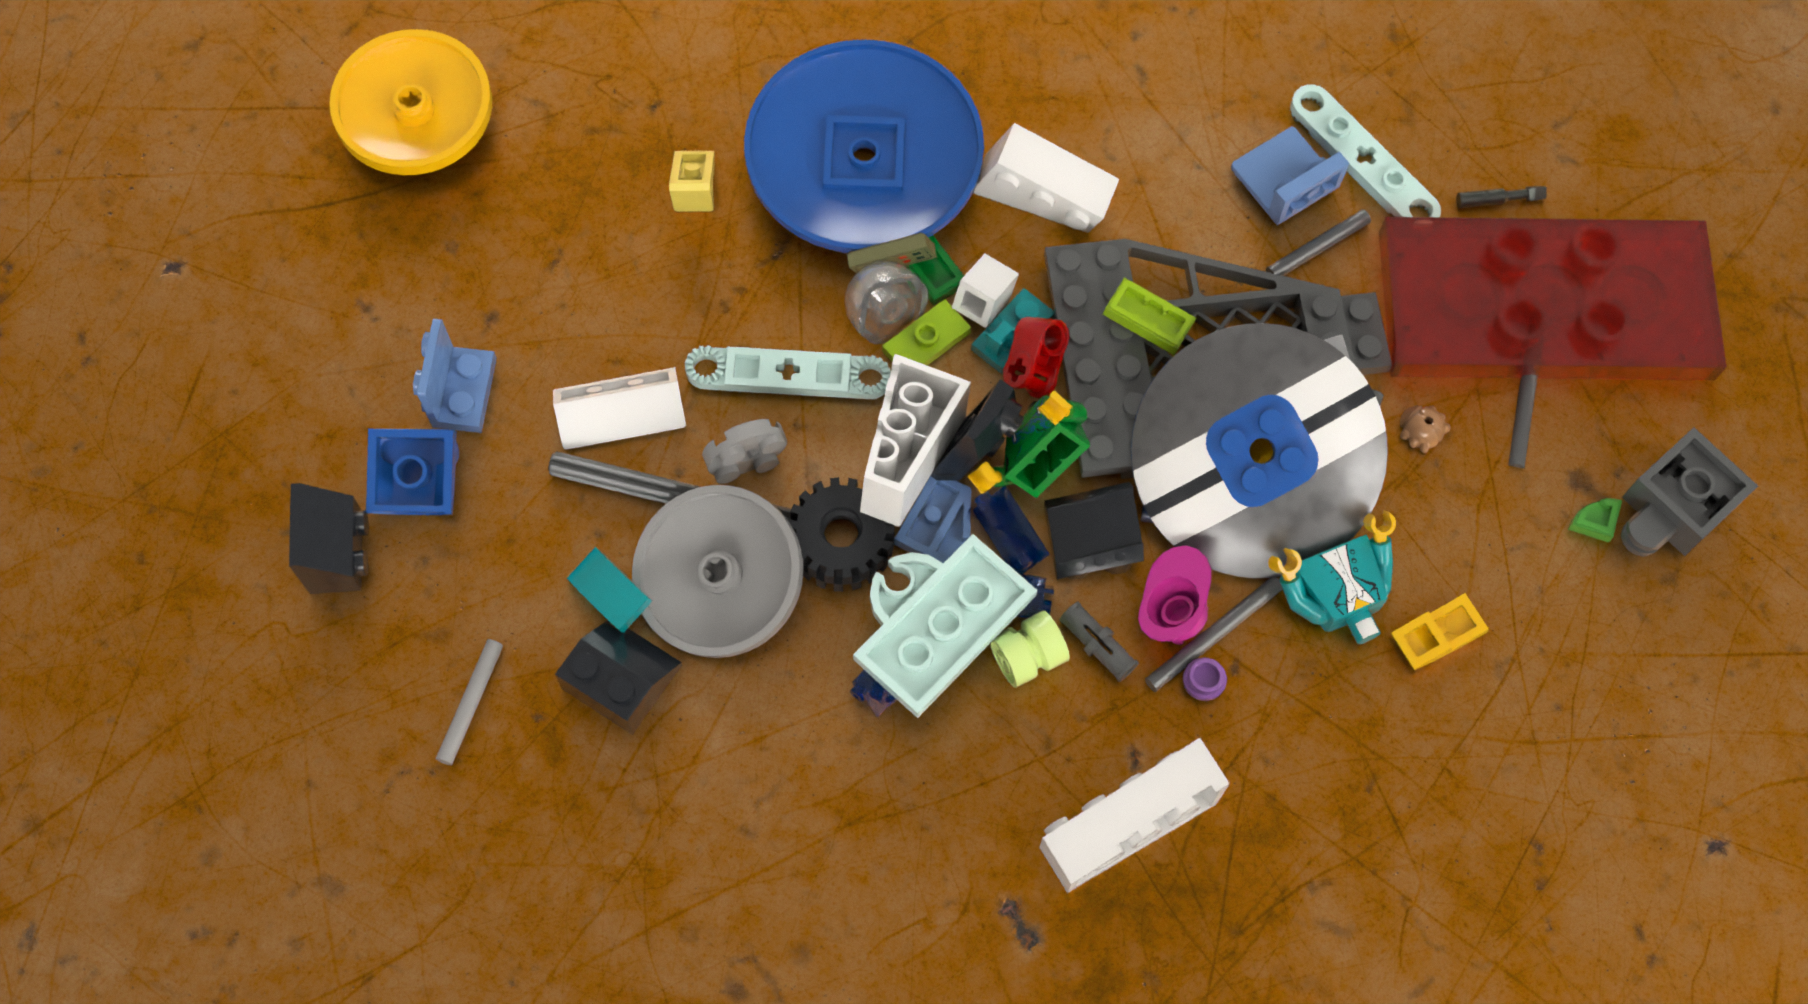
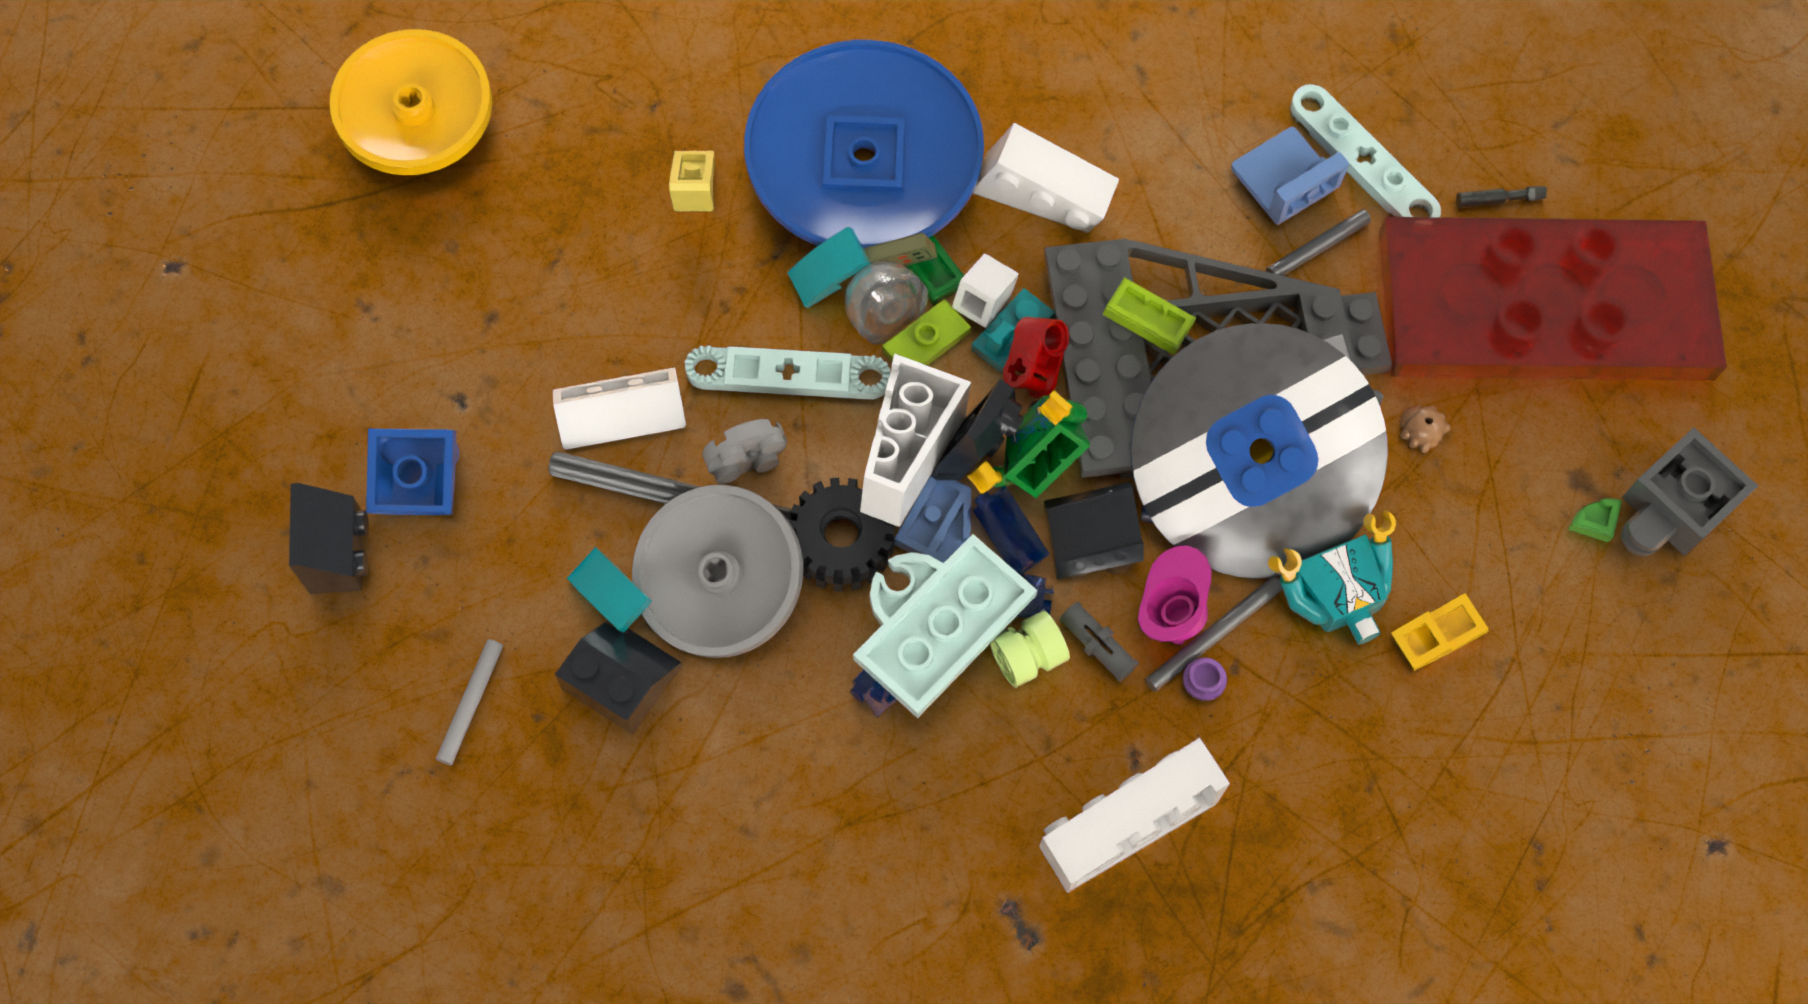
(453, 382): medium blue bracket -> none
(828, 265): none -> teal slope
(1522, 421): dark grey bar -> none

